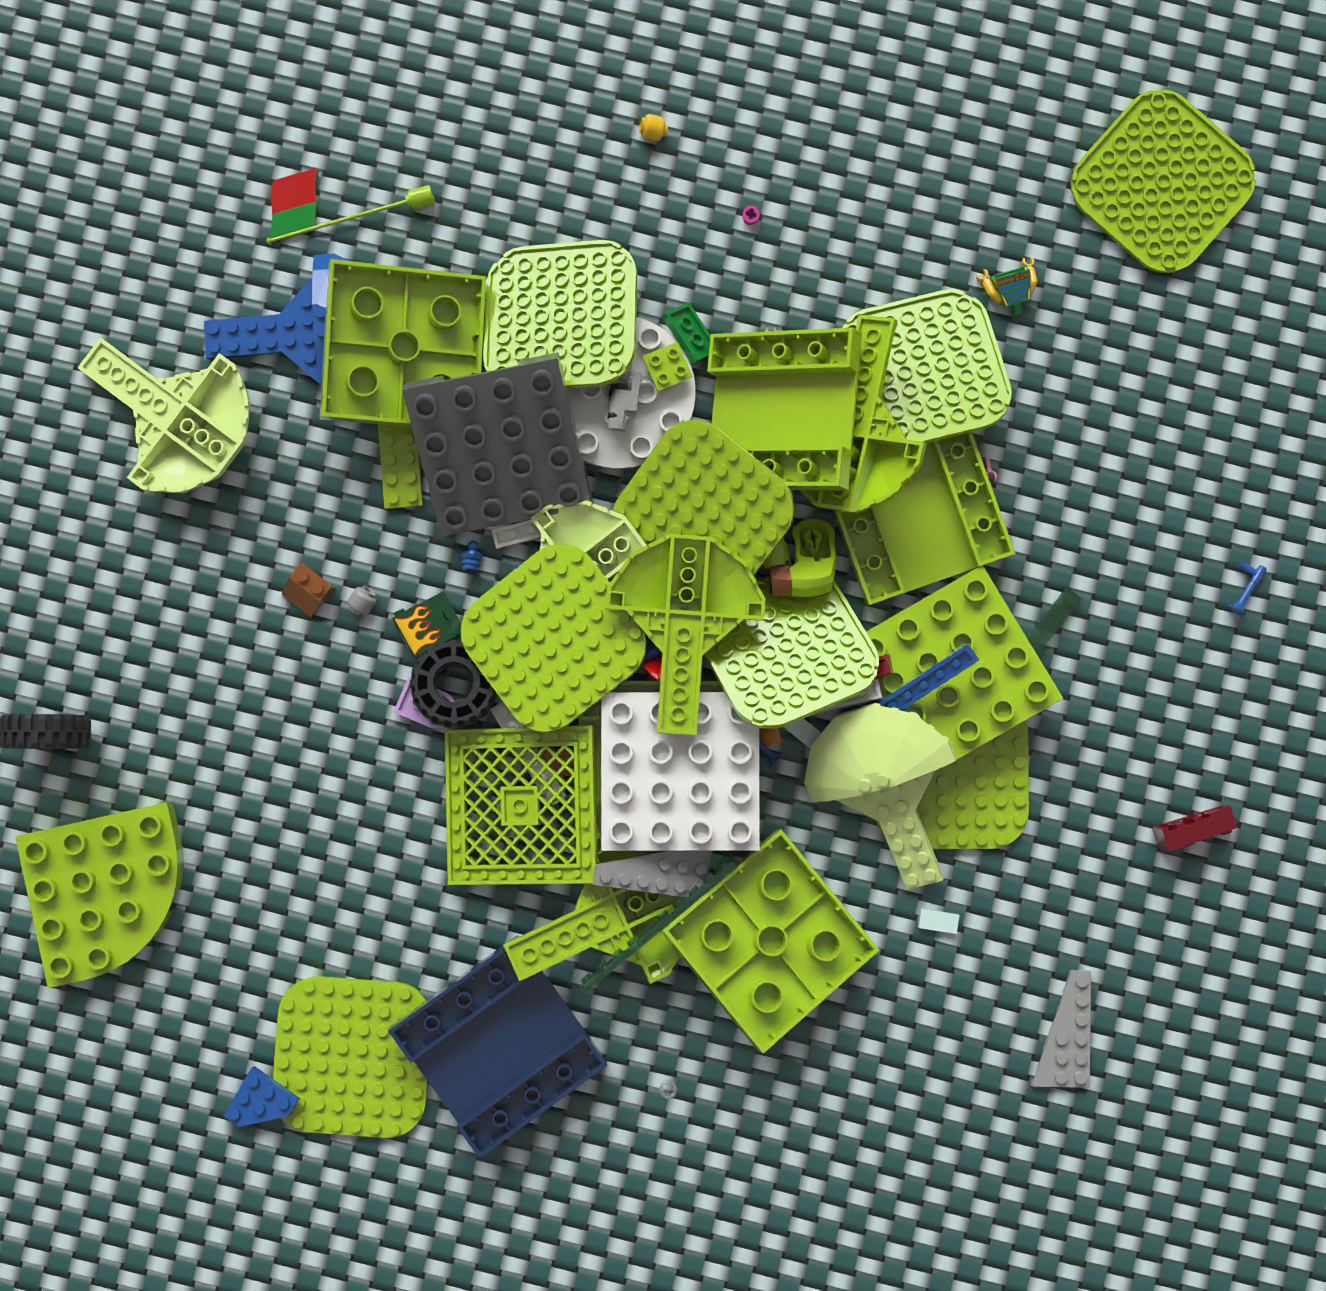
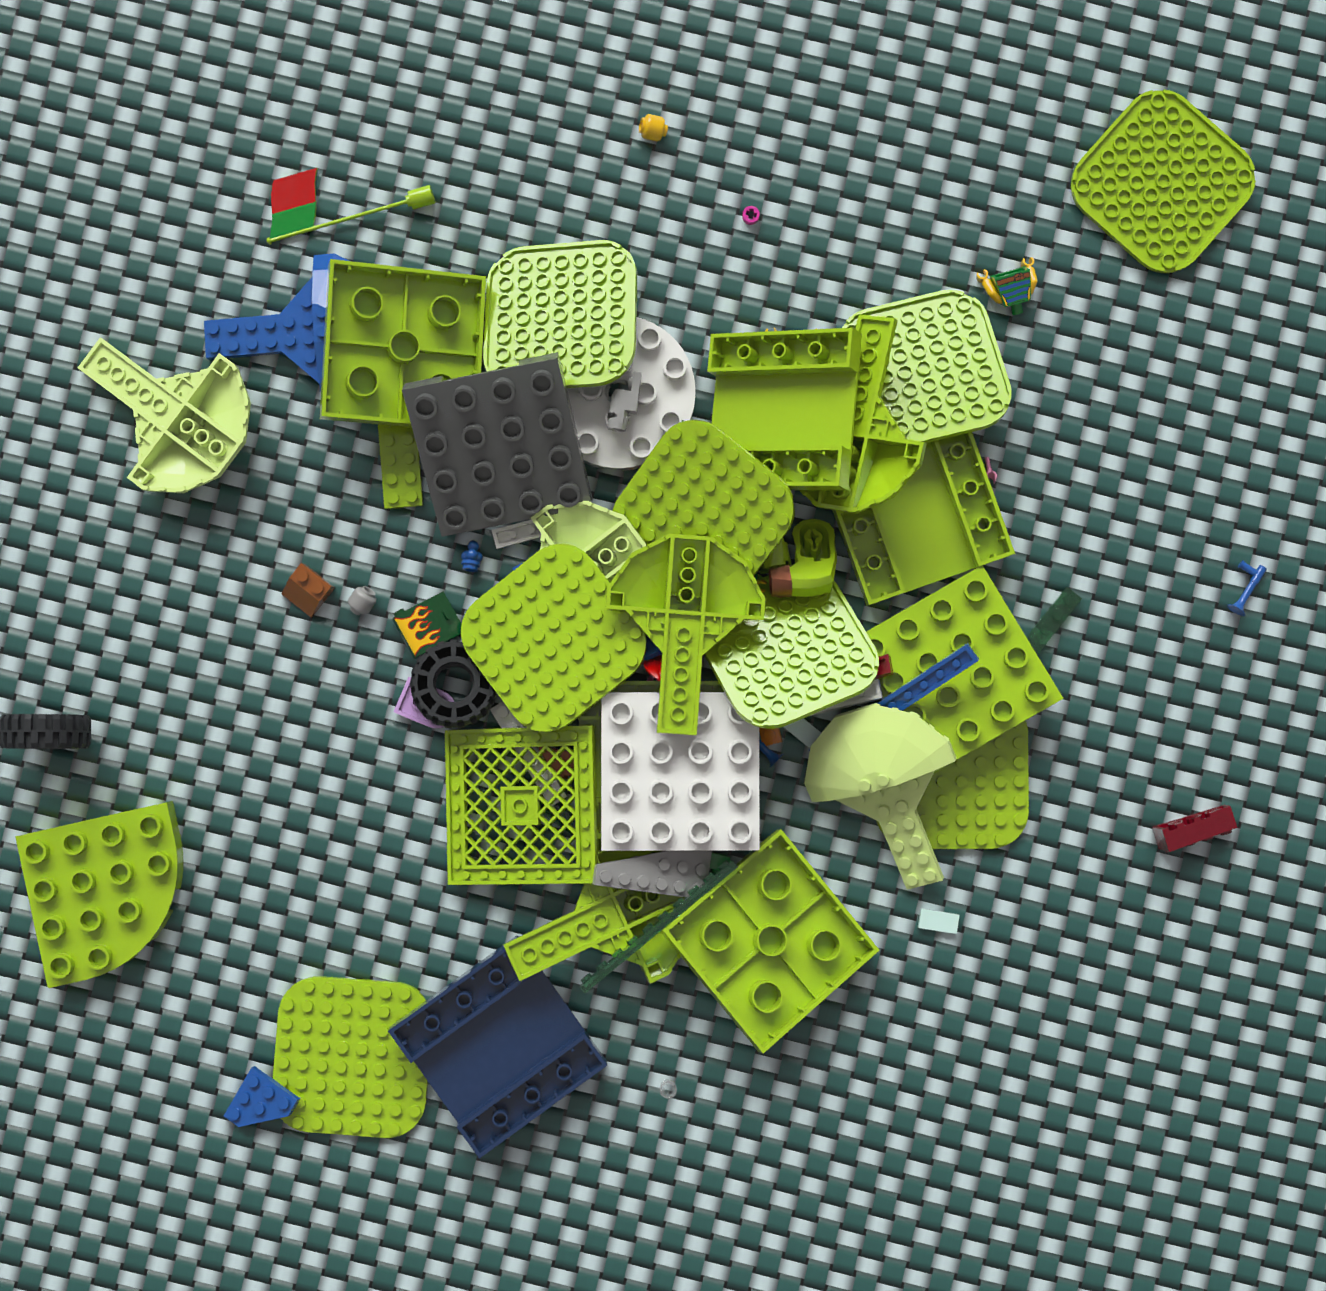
(667, 366): lime hinge -> none
(688, 332): green plate -> none
(1067, 1045): light grey wing -> none

